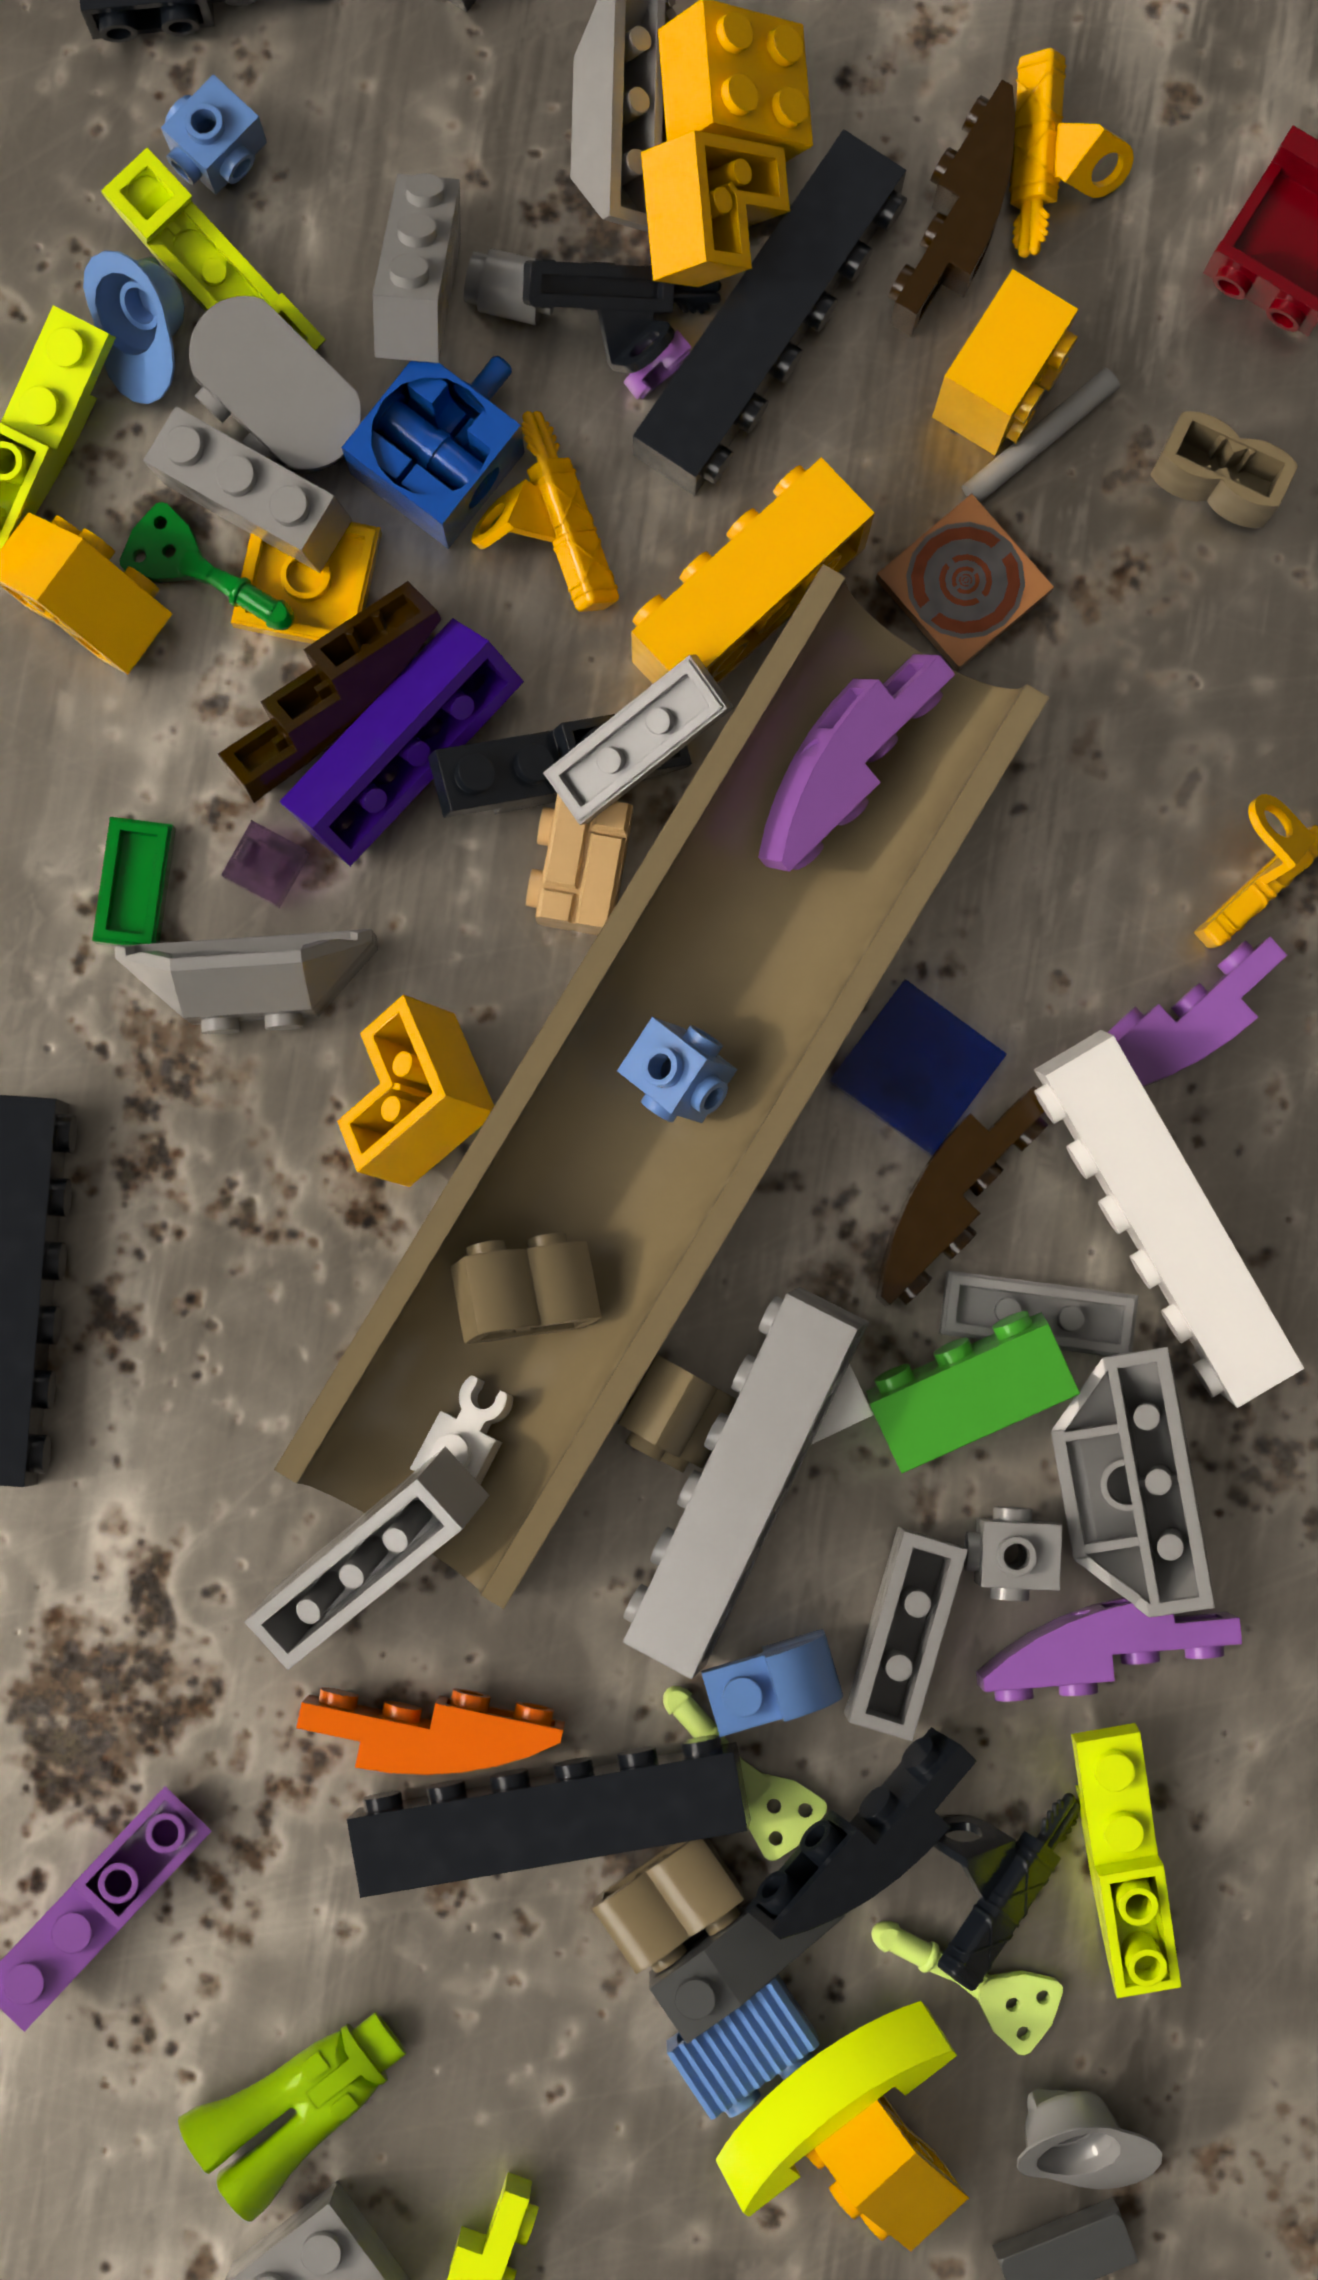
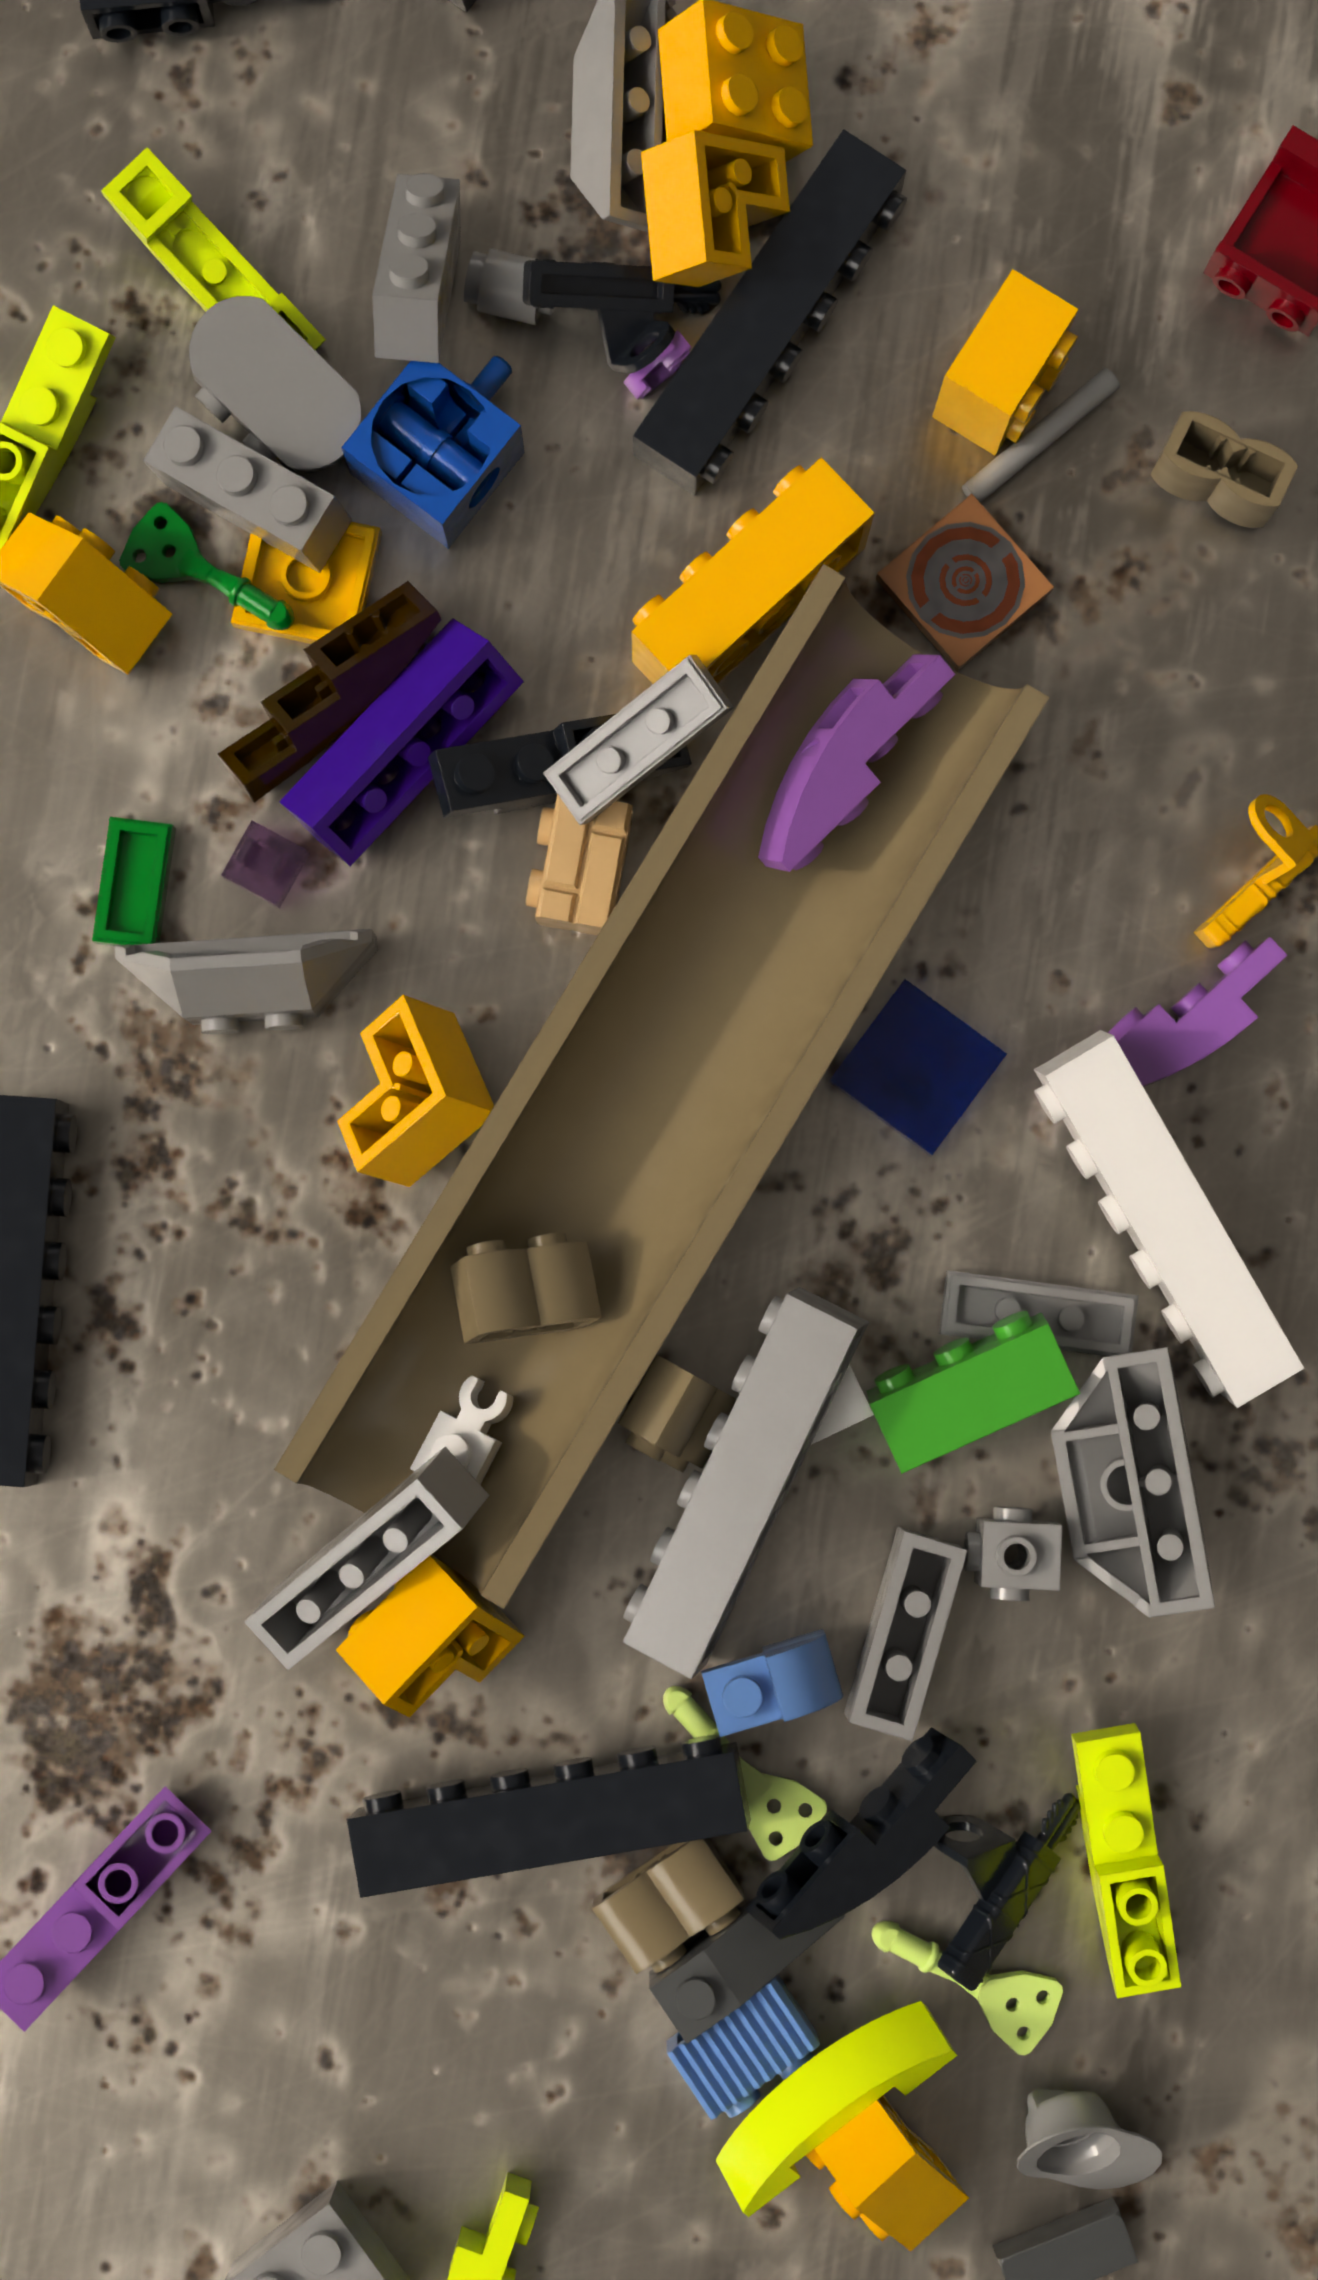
(143, 311): medium blue piece -> none
(212, 136): medium blue brick -> none
(322, 2085): lime piece -> none
(424, 1634): none -> yellow brick
(458, 1739): orange slope -> none
(556, 512): yellow piece -> none
(678, 1071): medium blue brick -> none
(935, 1211): dark brown slope -> none
(967, 206): dark brown slope -> none
(1053, 150): yellow piece -> none
(1079, 1648): medium lavender slope -> none

